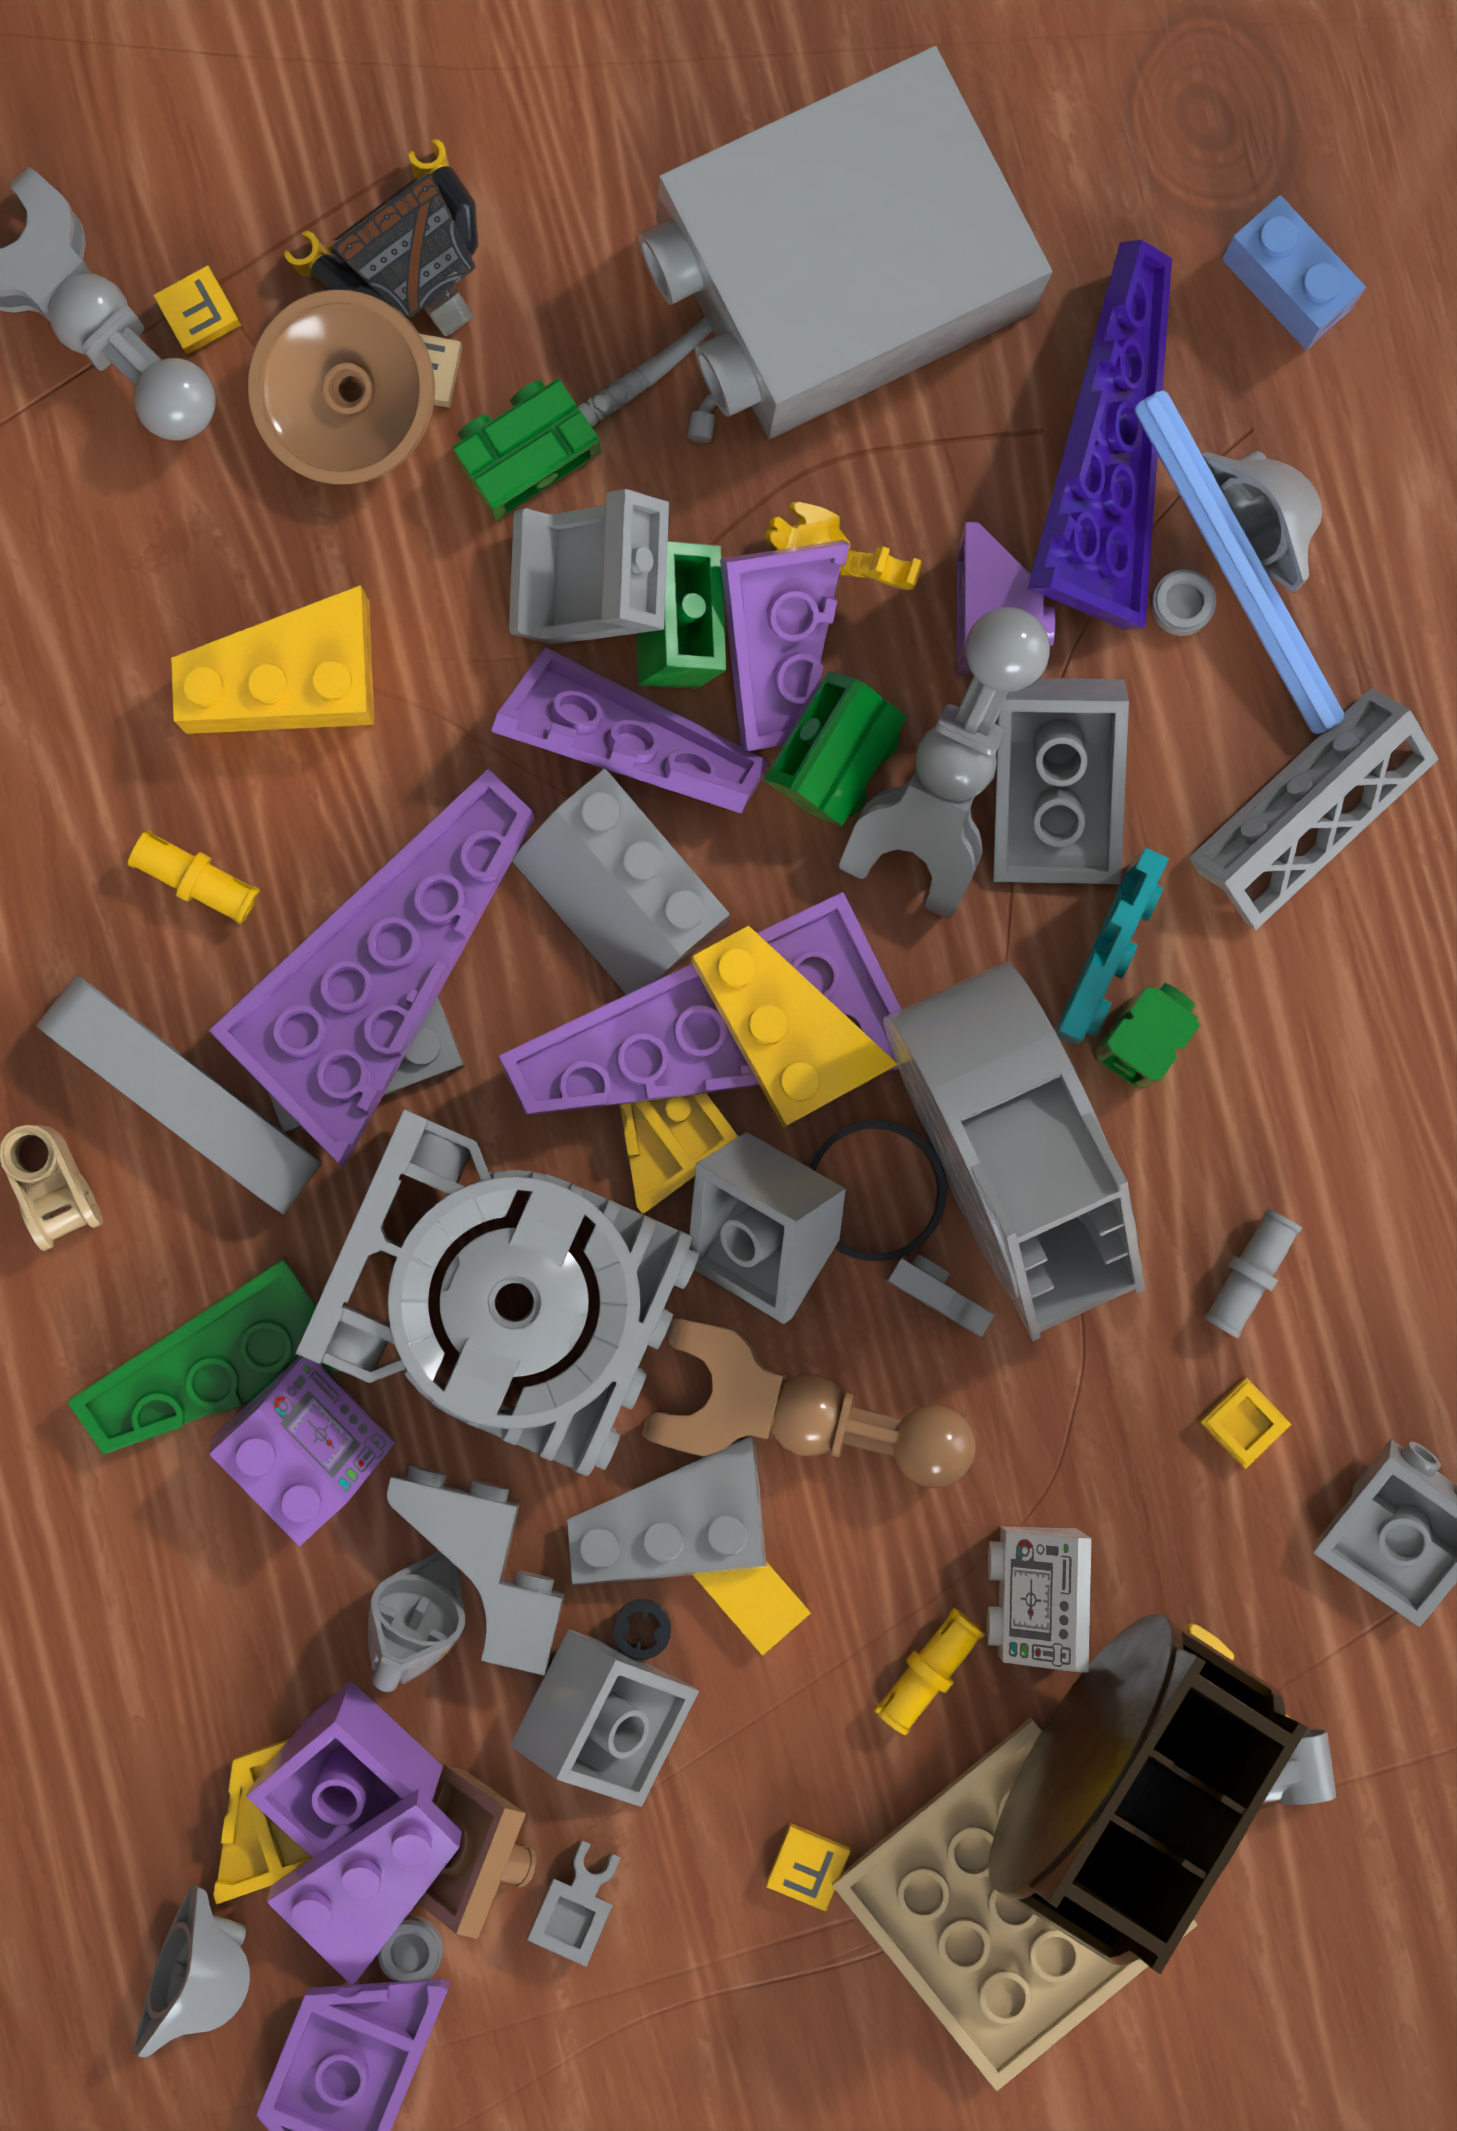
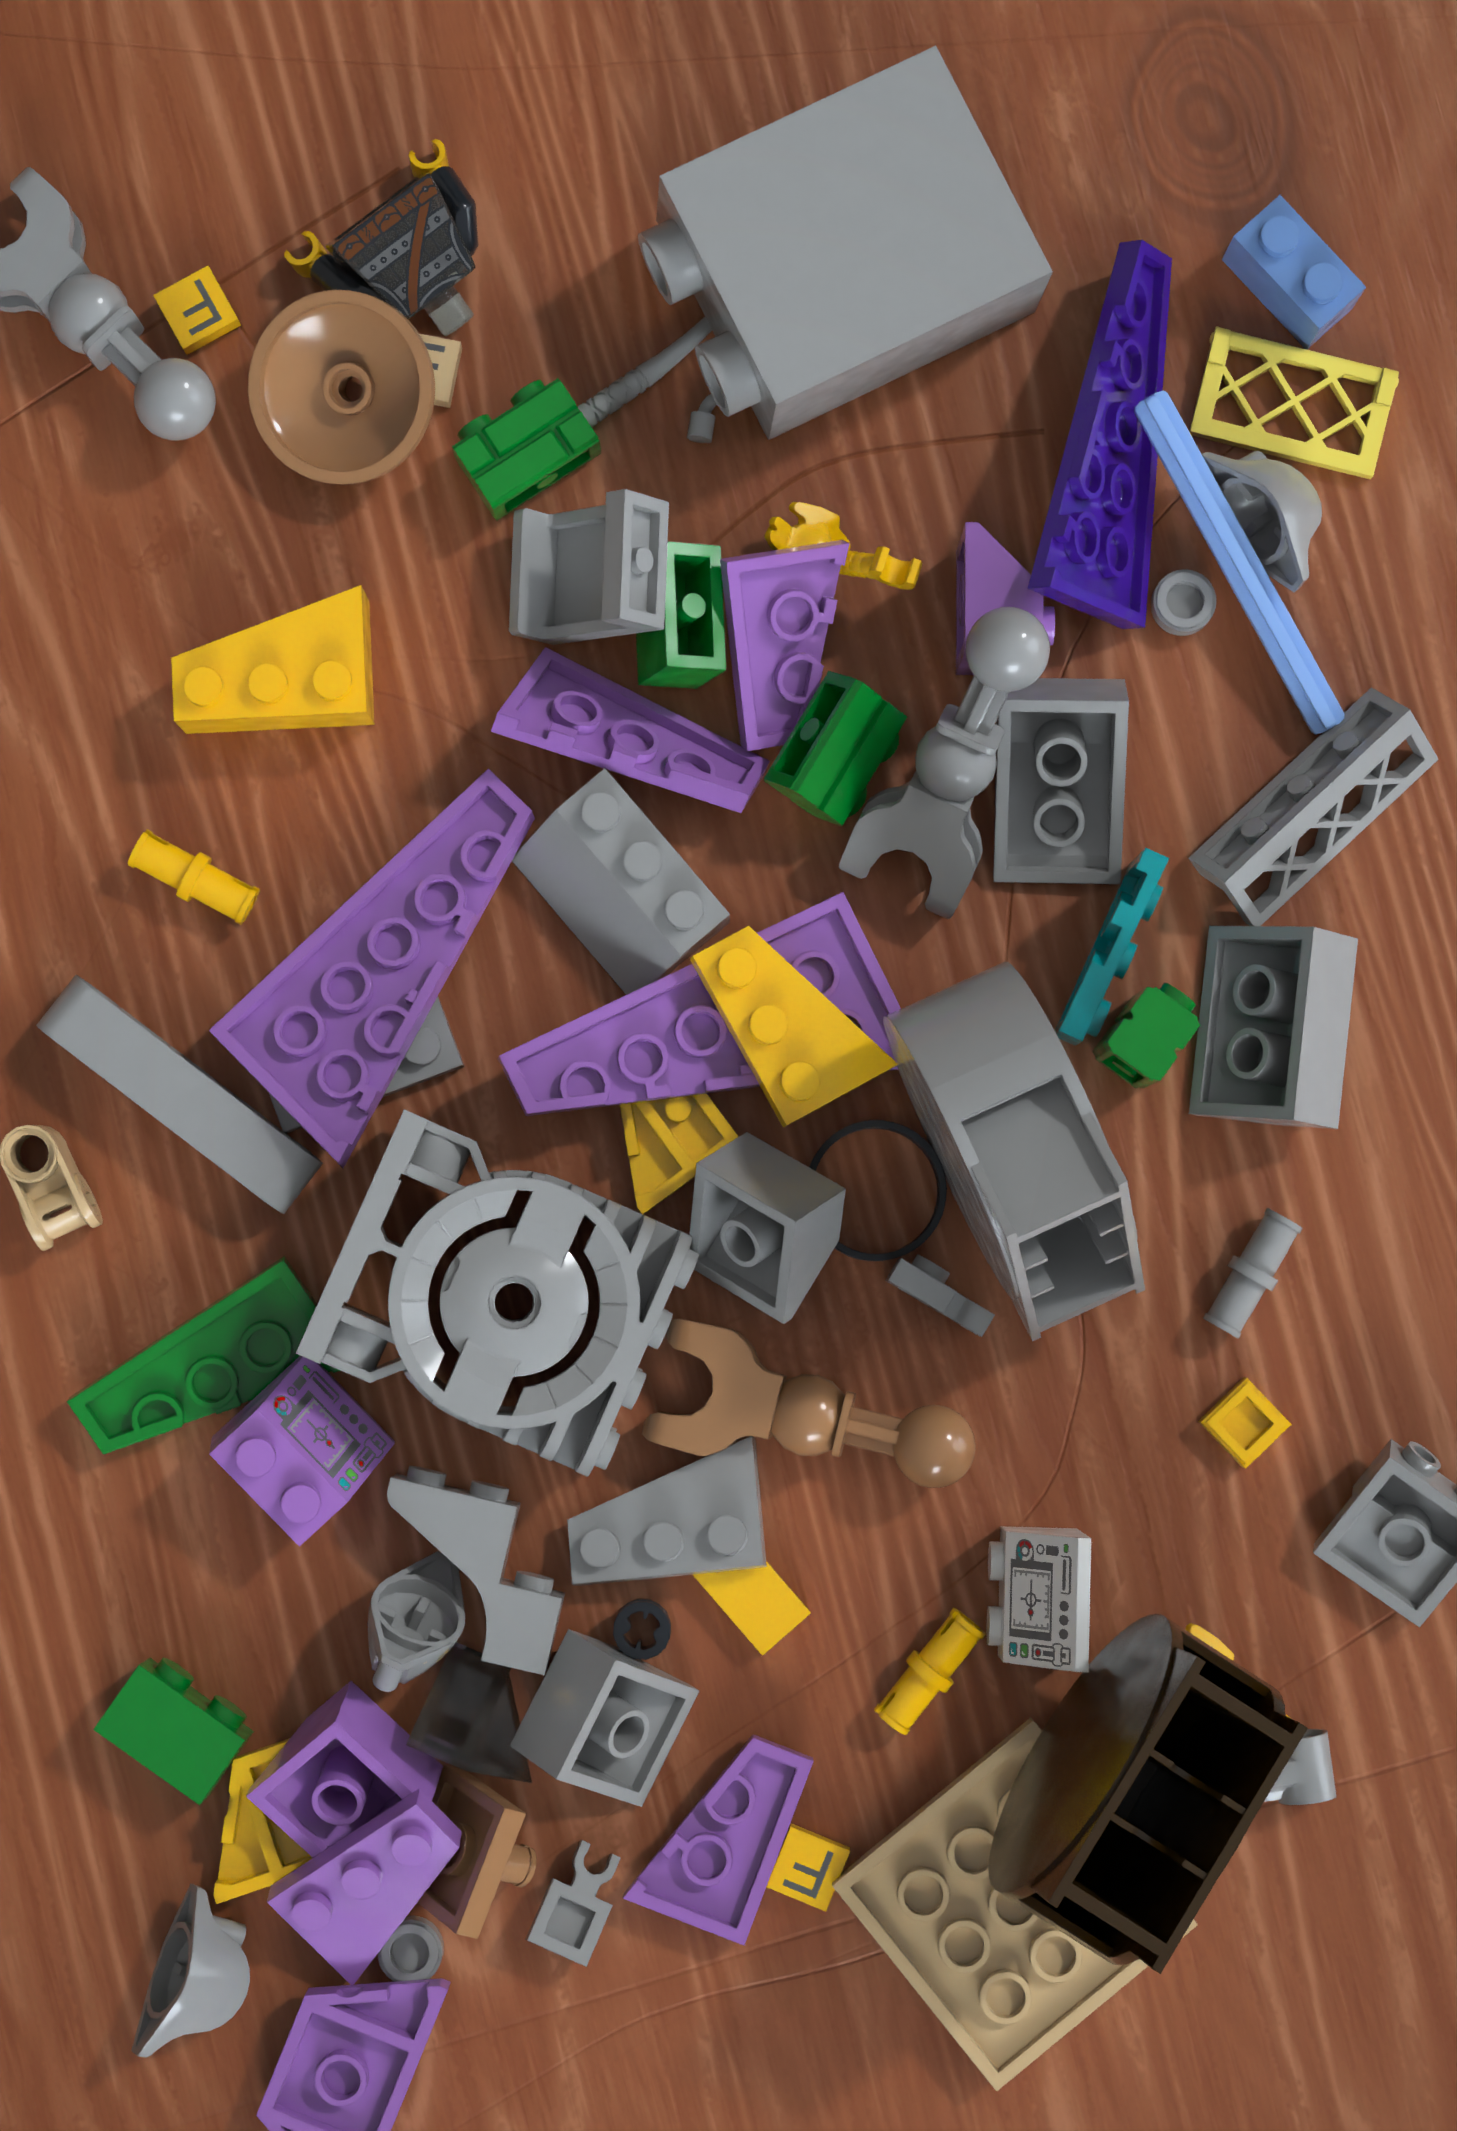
(175, 1728): none -> green brick
(471, 1717): none -> clear smoke slope
(727, 1844): none -> medium lavender wing
(1274, 1025): none -> light grey slope
(1314, 450): none -> light yellow window

